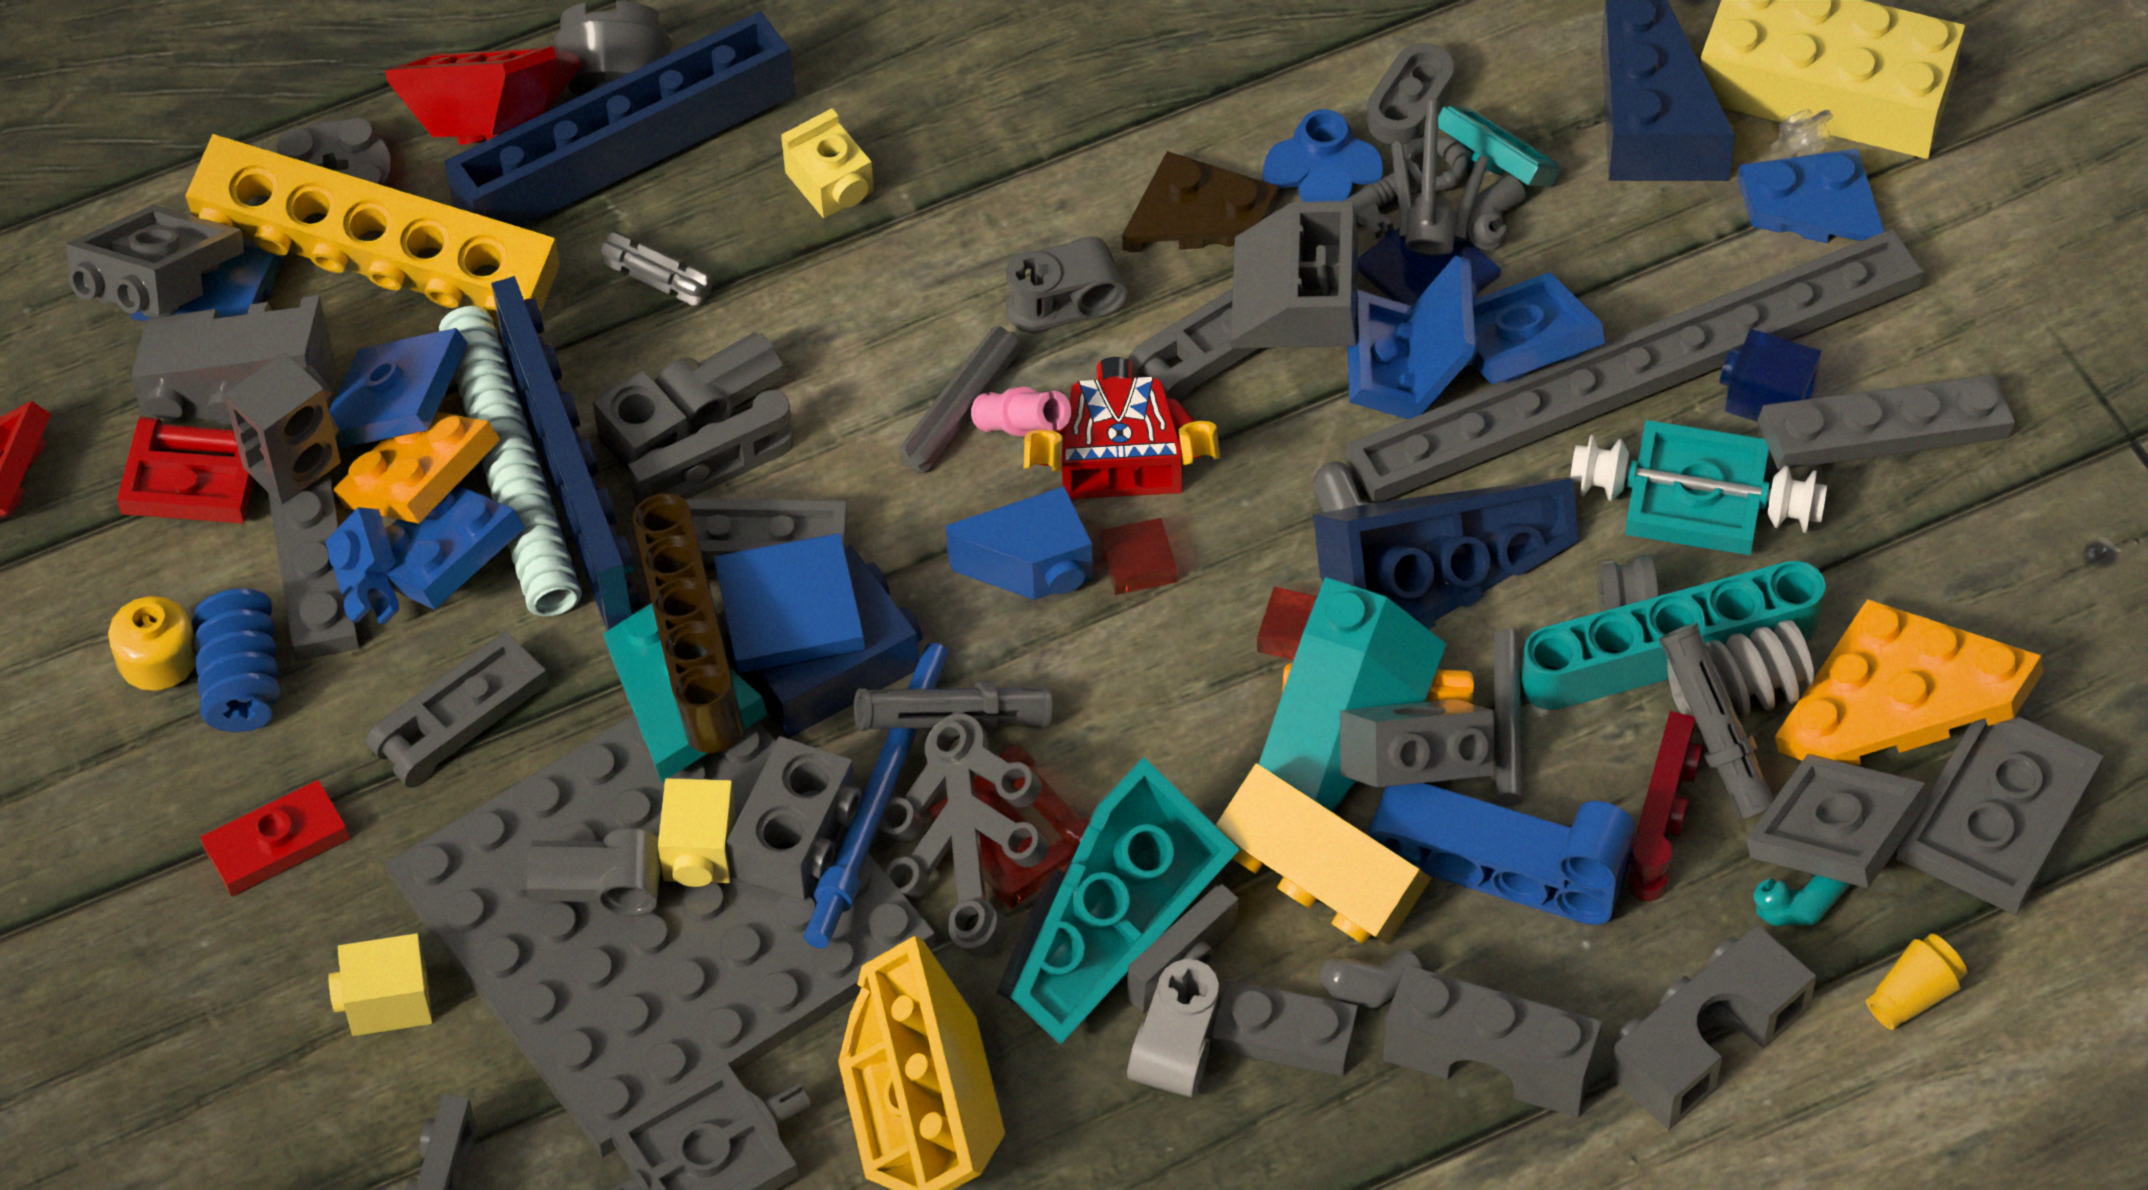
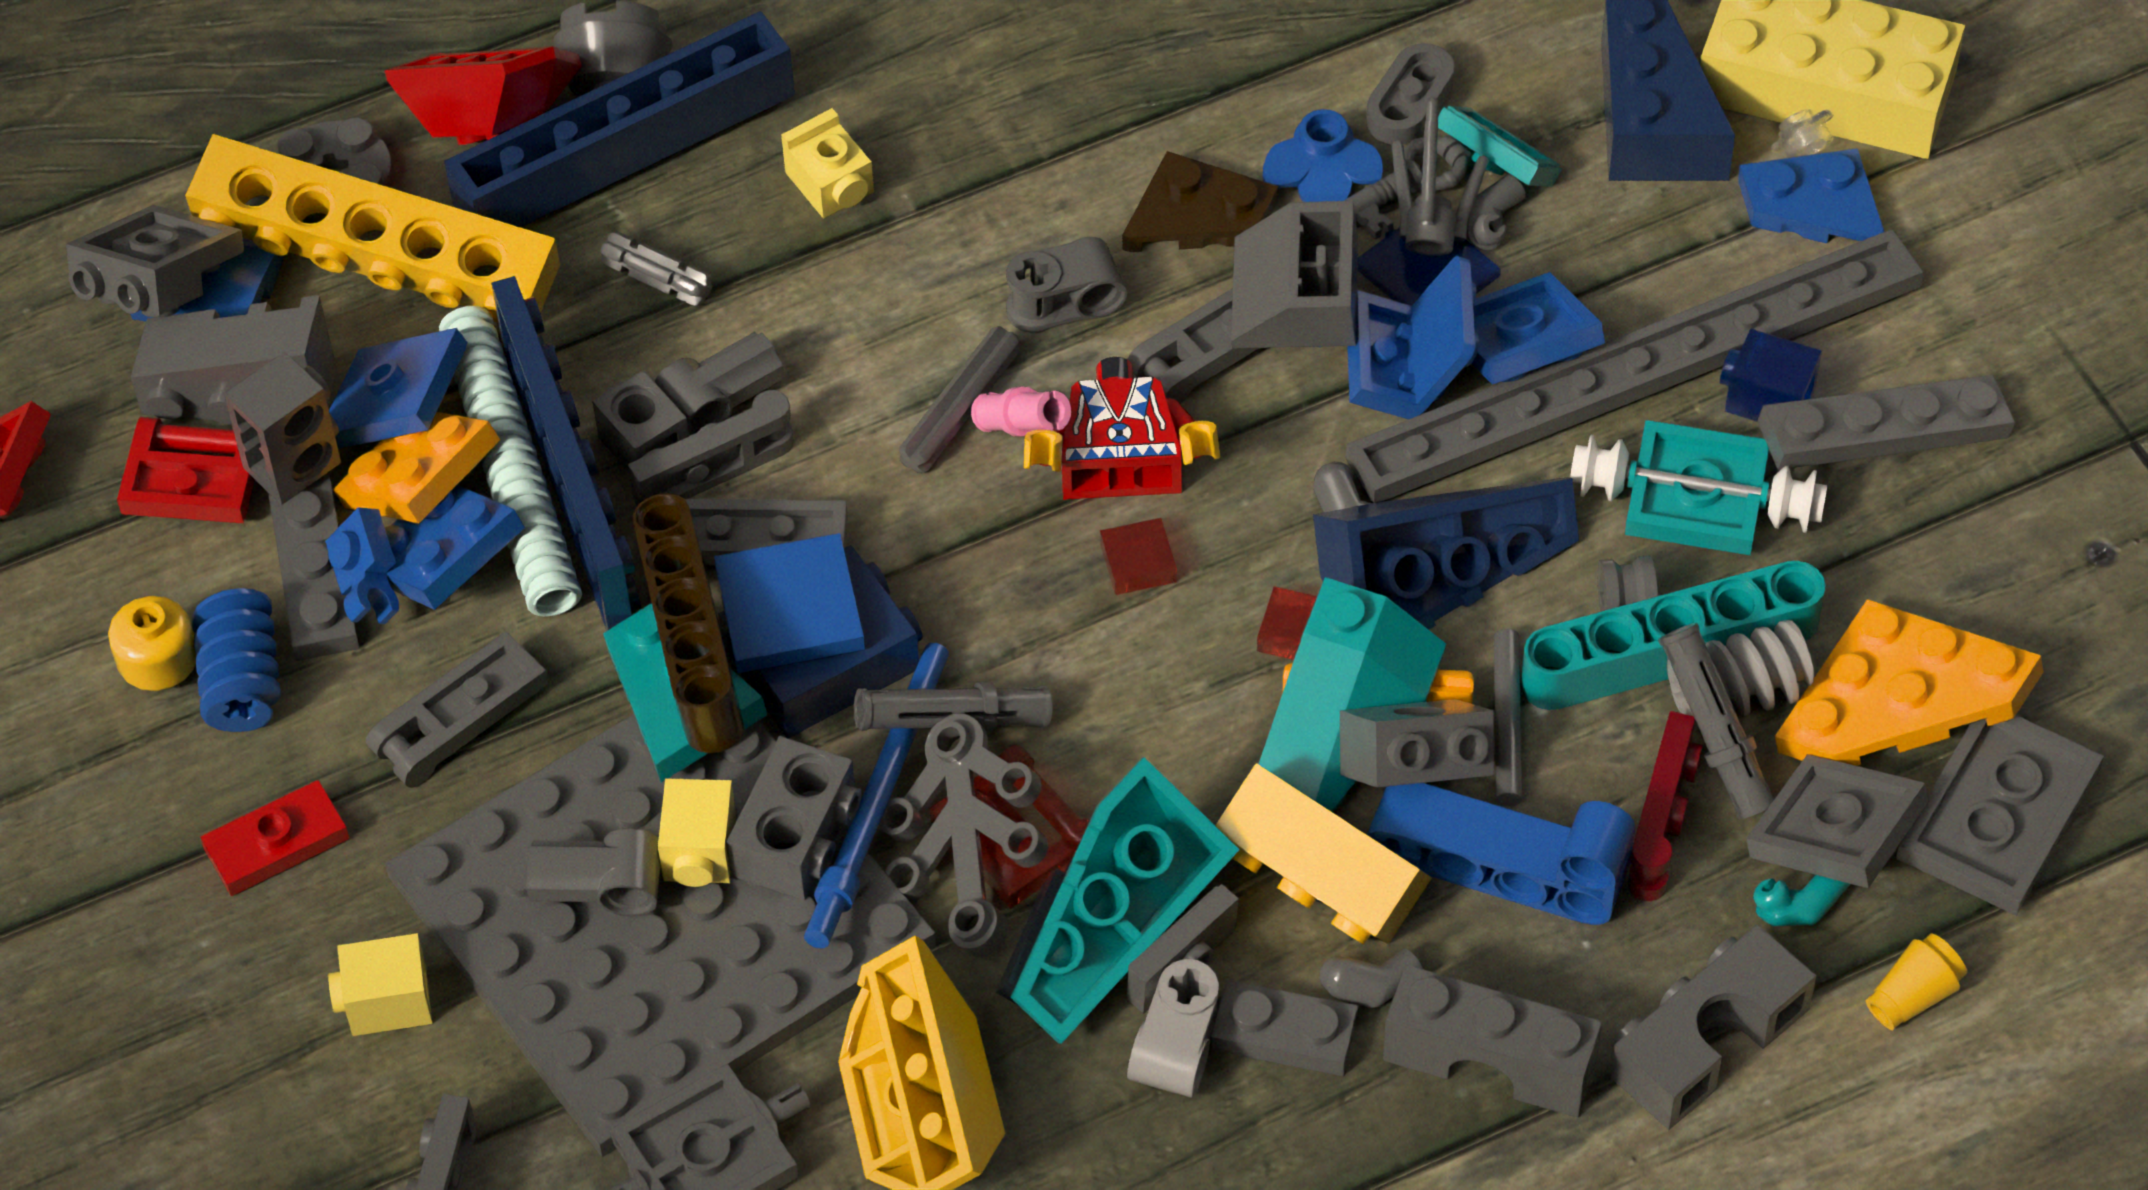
(1024, 546): blue slope -> none

